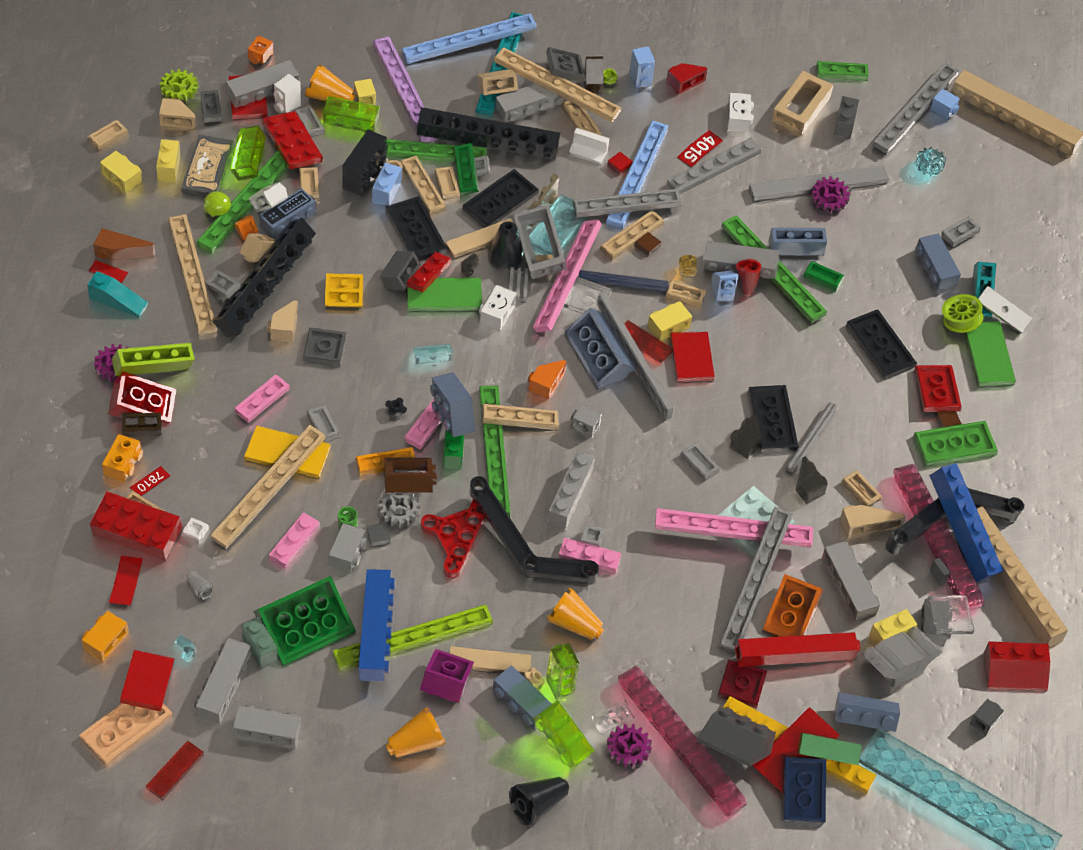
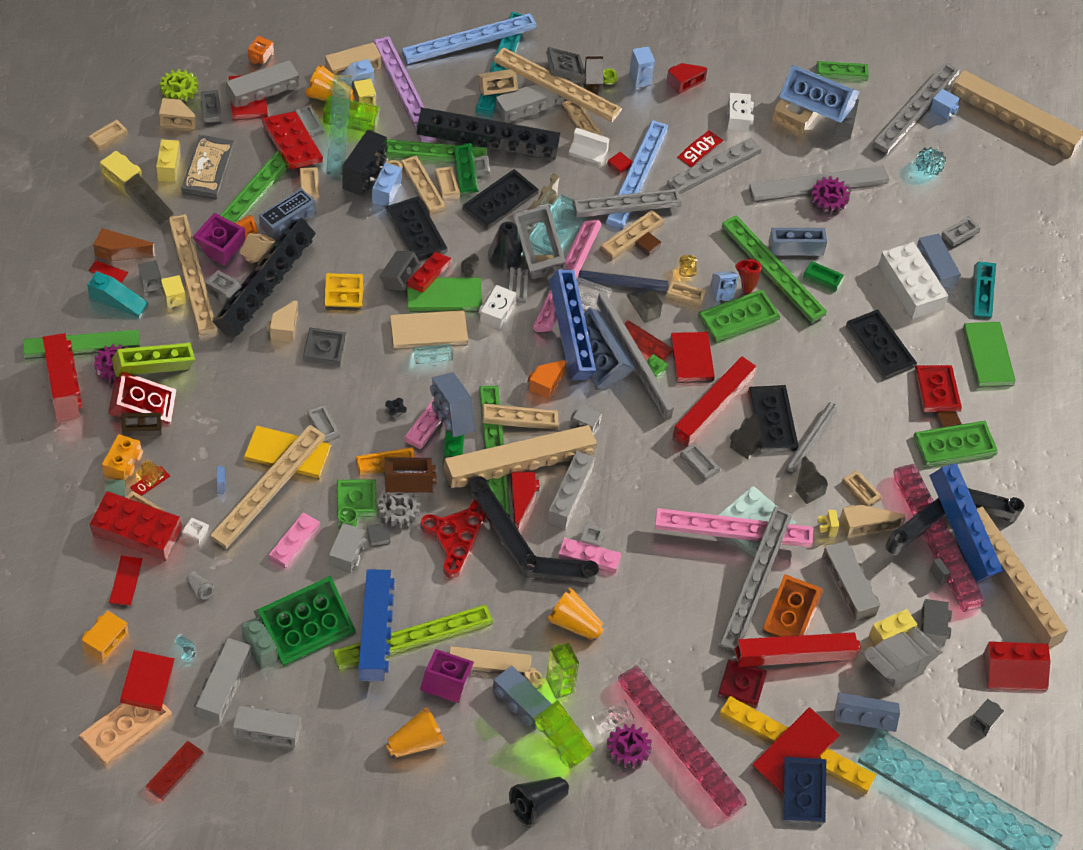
(62, 376): none -> red brick
(86, 342): none -> bright green tile
(115, 486): none -> sand green tile
(147, 199): none -> clear smoke slope
(149, 473): none -> clear yellow tile
(150, 276): none -> dark grey brick
(173, 291): none -> light yellow brick
(216, 203): lime hair -> none
(220, 238): none -> magenta slope
(220, 479): none -> medium blue tile
(248, 153): clear neon green brick -> none
(262, 398): bright pink plate -> none
(268, 197): white brick -> none
(287, 94): white brick -> none
(339, 61): none -> tan brick
(339, 124): none -> clear light blue tile
(357, 494): none -> bright green tile
(359, 71): none -> light blue slope
(428, 329): none -> tan tile
(473, 241): tan tile -> none
(519, 456): none -> tan brick
(523, 495): none -> red slope
(572, 325): none -> blue brick
(646, 303): none -> clear smoke slope
(657, 365): none -> bright green tile
(669, 320): light yellow brick -> none
(714, 401): none -> red brick
(725, 257): light grey brick -> none
(737, 737): dark grey slope -> none
(739, 315): none -> bright green tile
(818, 94): none -> light blue slope
(829, 749): green tile -> none
(831, 523): none -> light yellow tile
(913, 280): none -> white brick
(950, 615): clear tile -> none
(962, 313): lime wheel -> none
(1013, 317): white tile -> none

